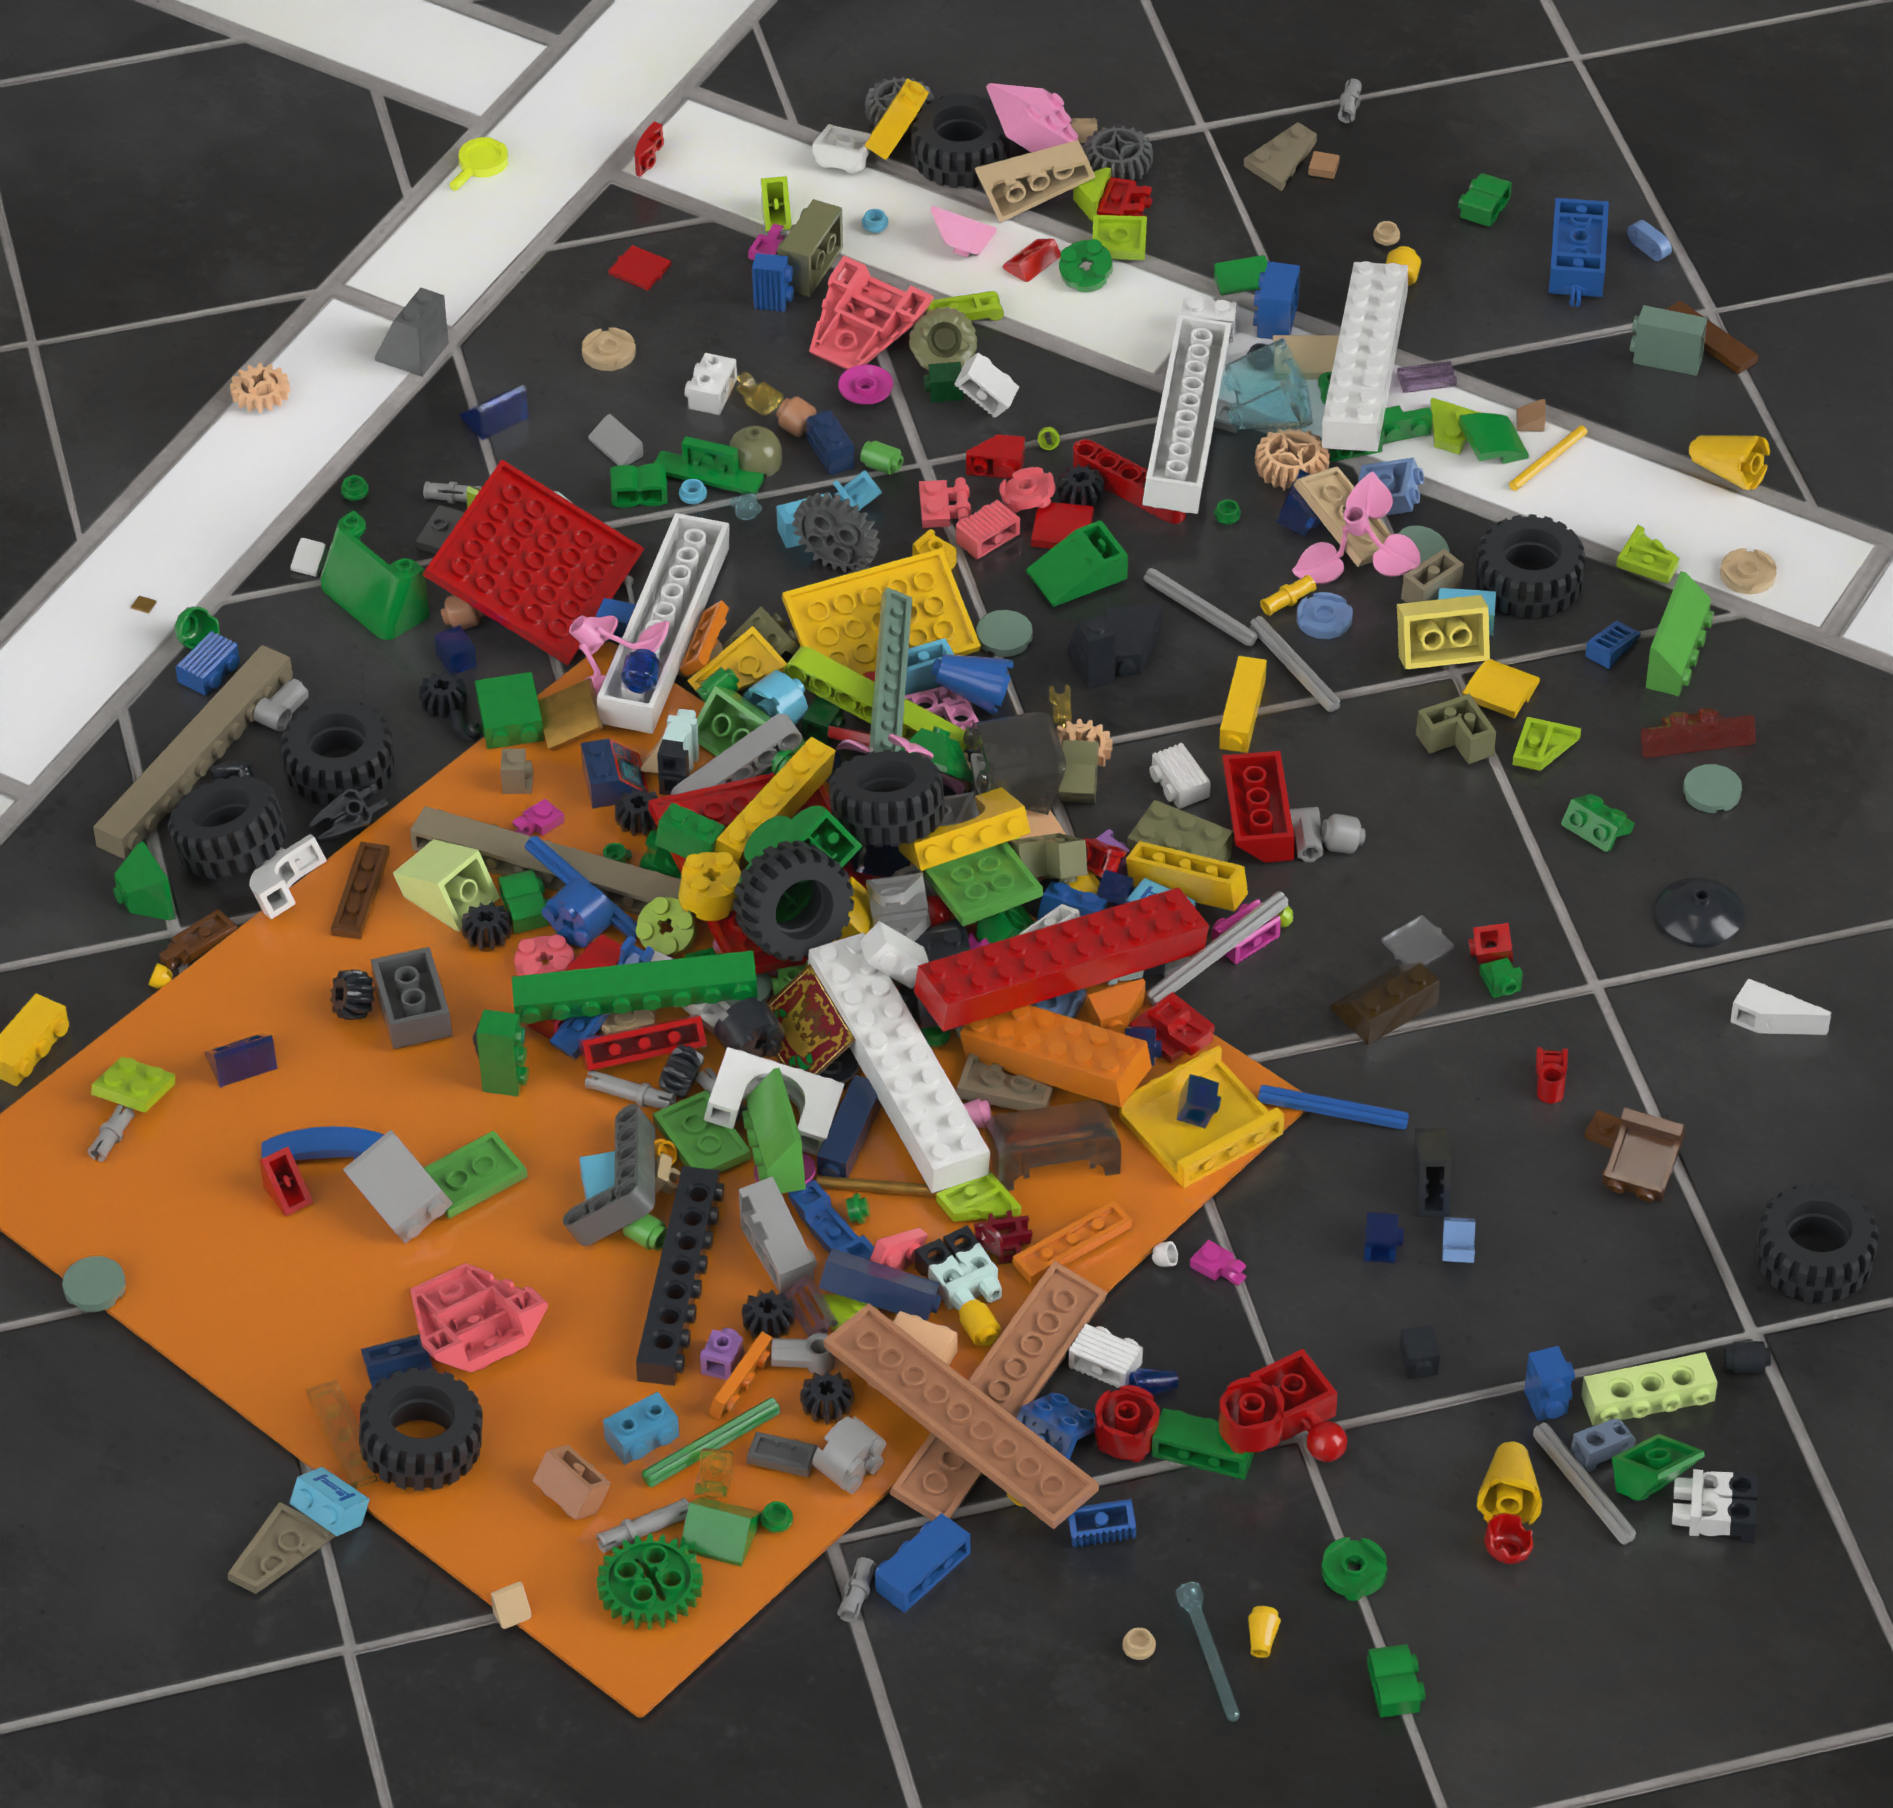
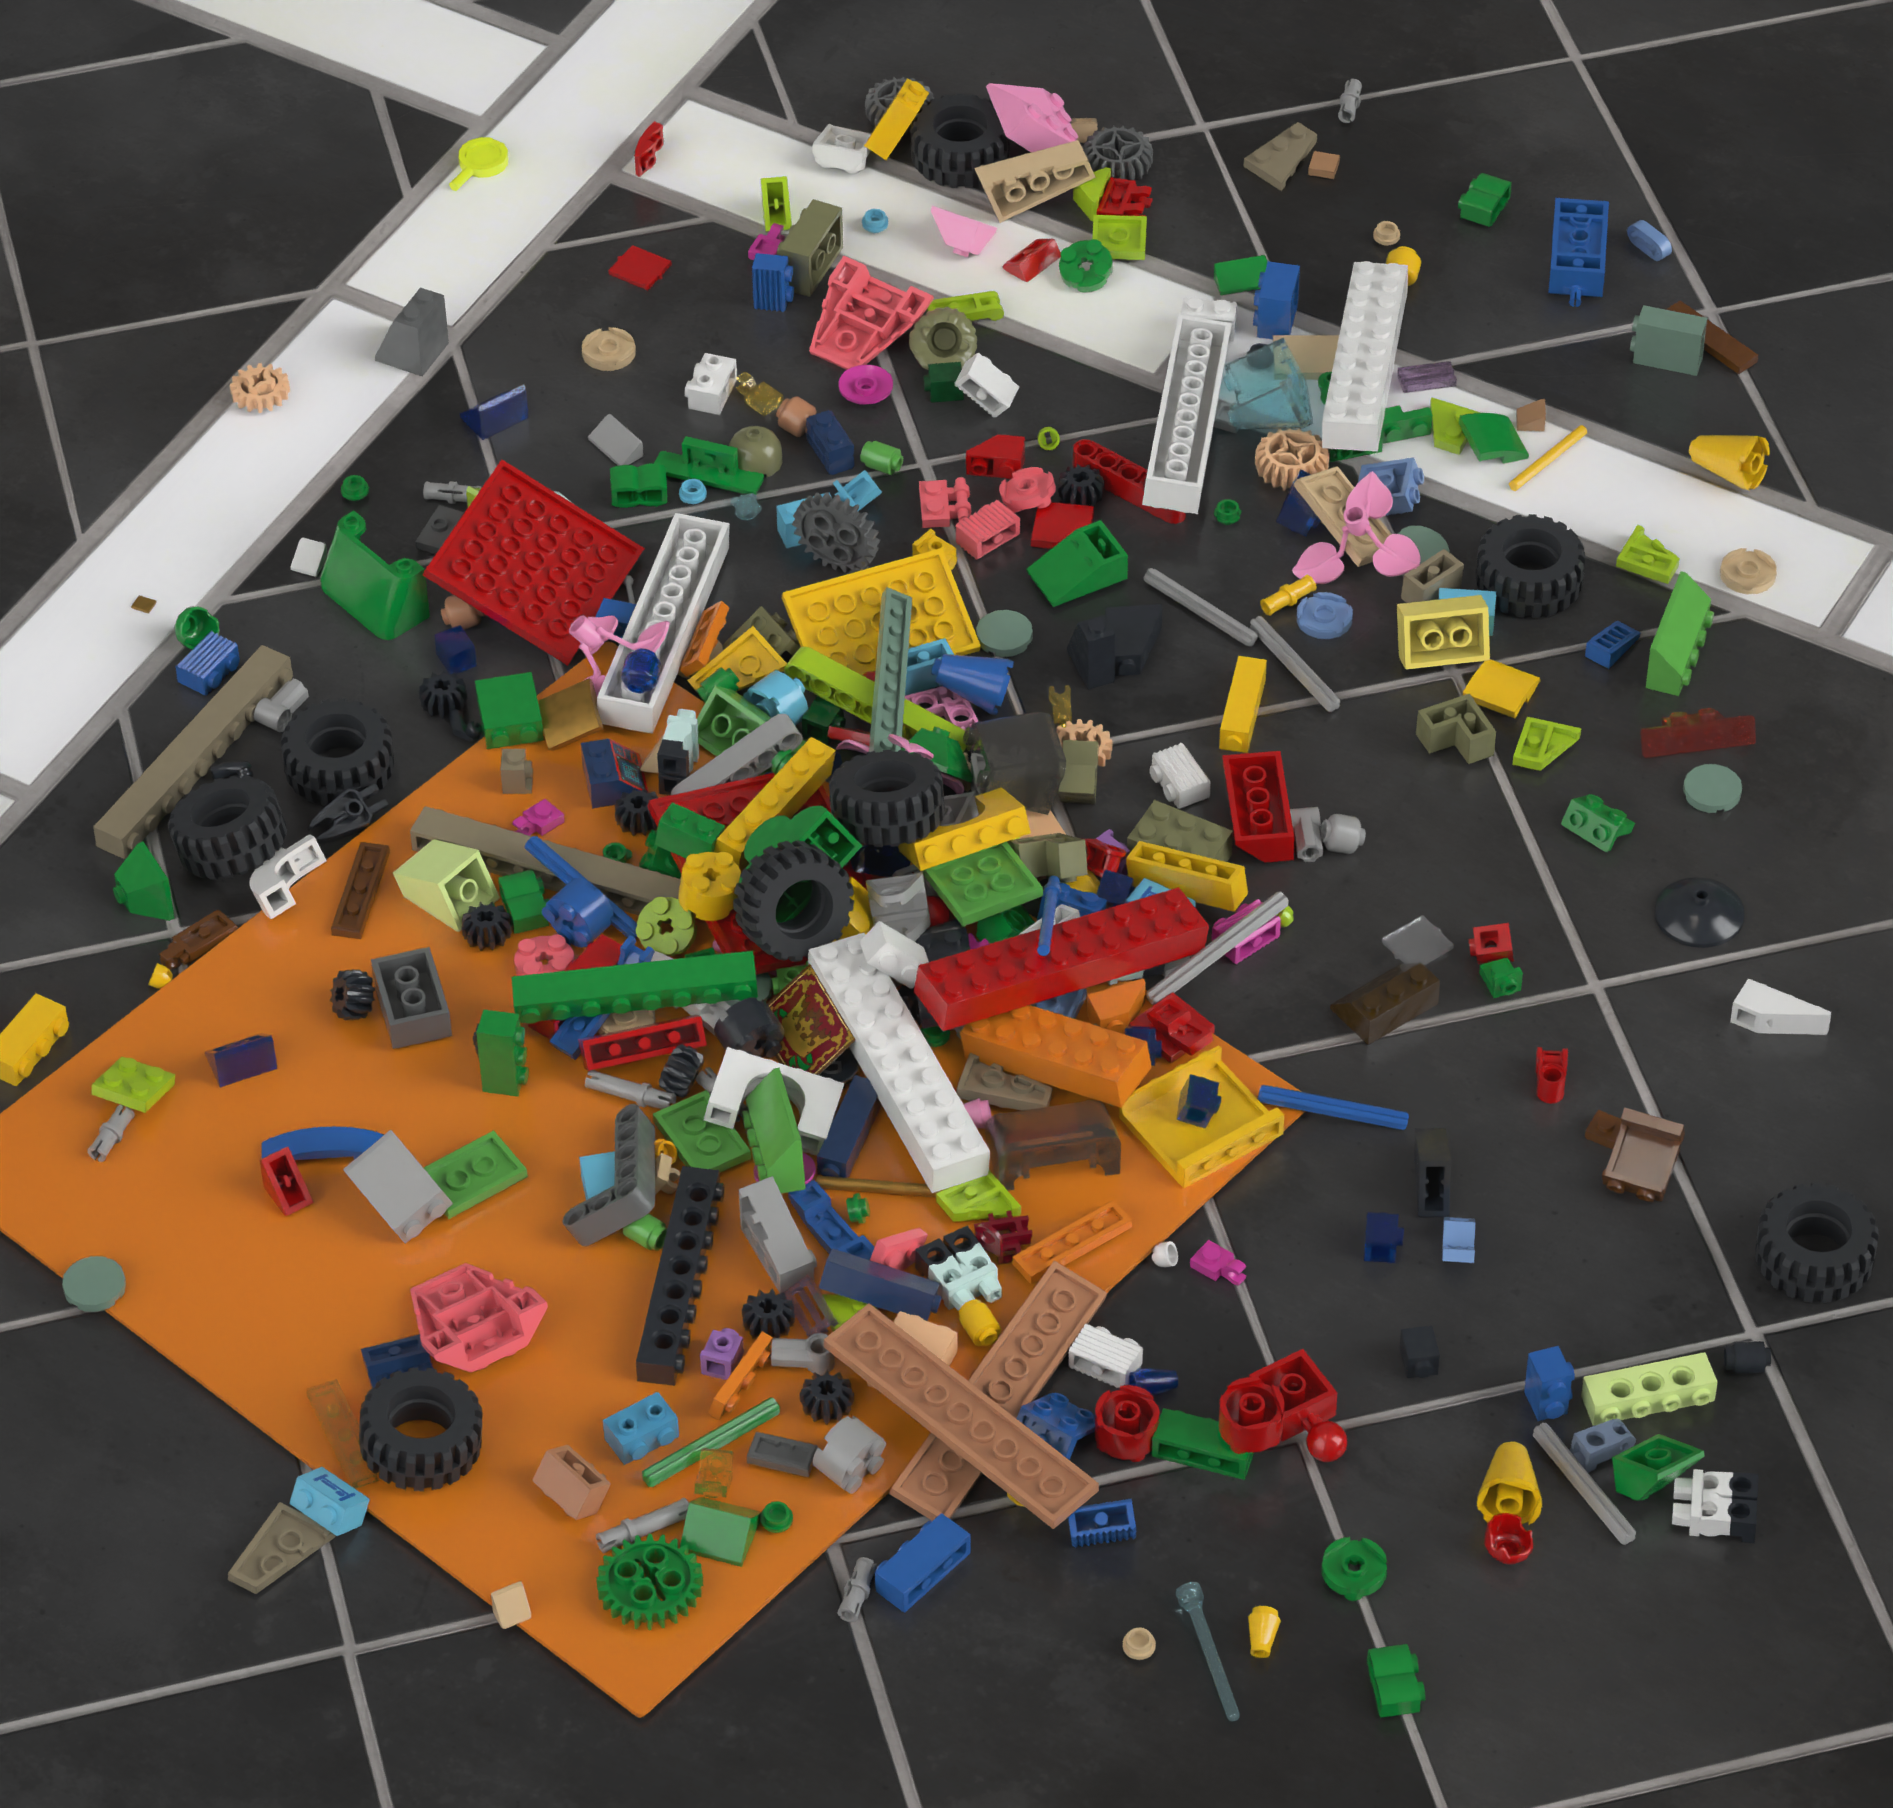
(1051, 894): none -> blue bar

